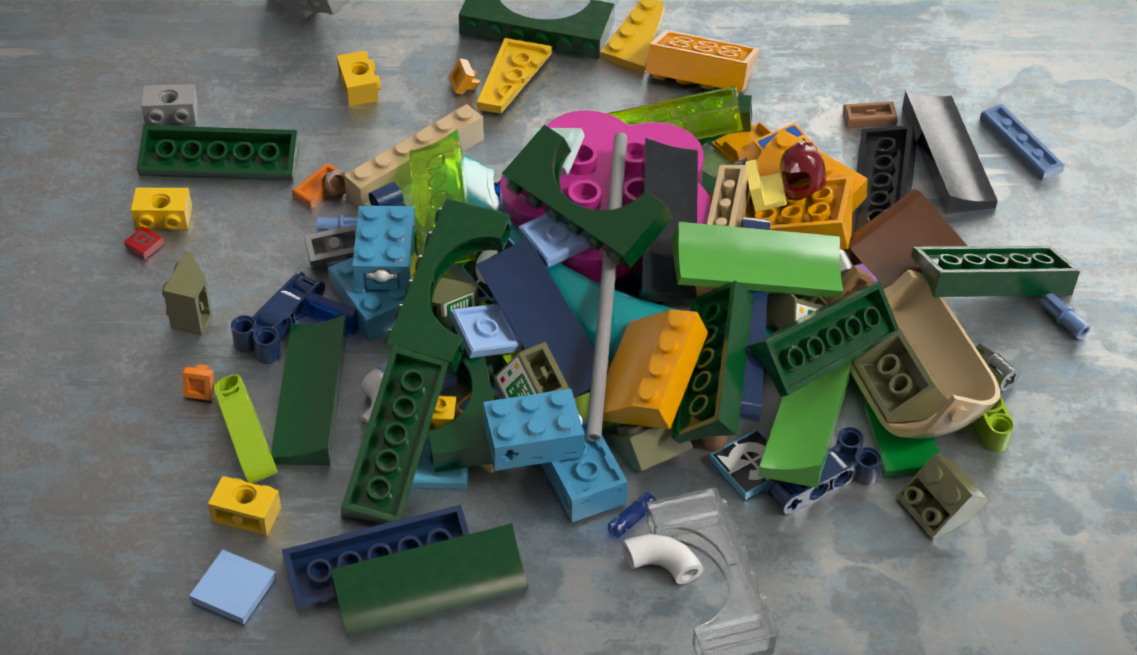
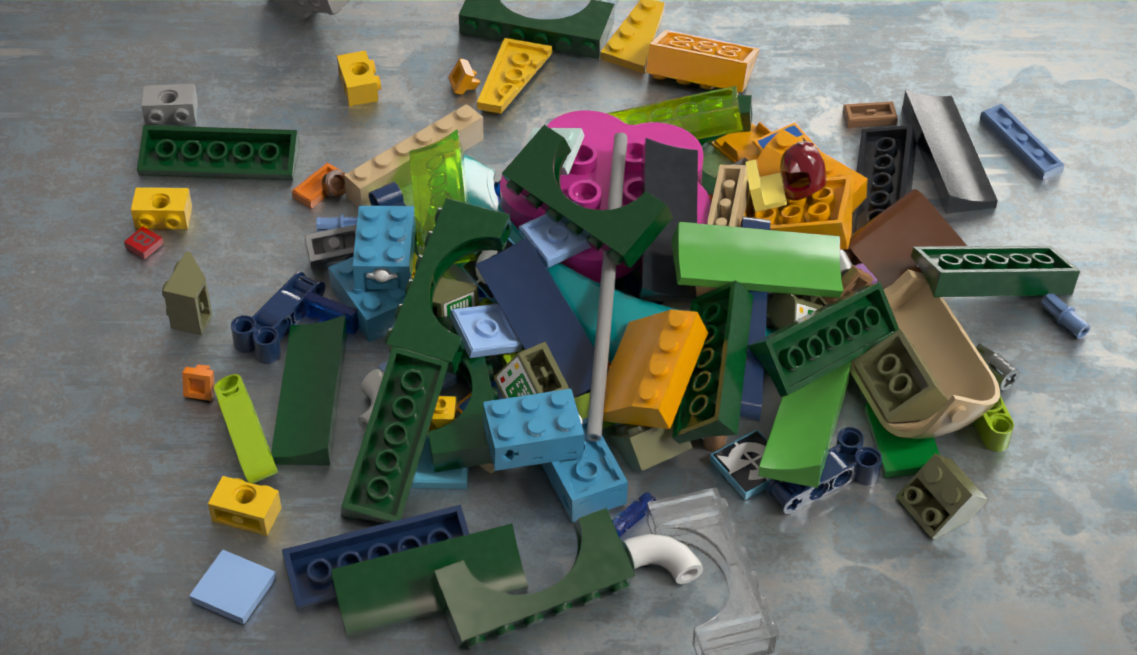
(481, 612): none -> dark green arch

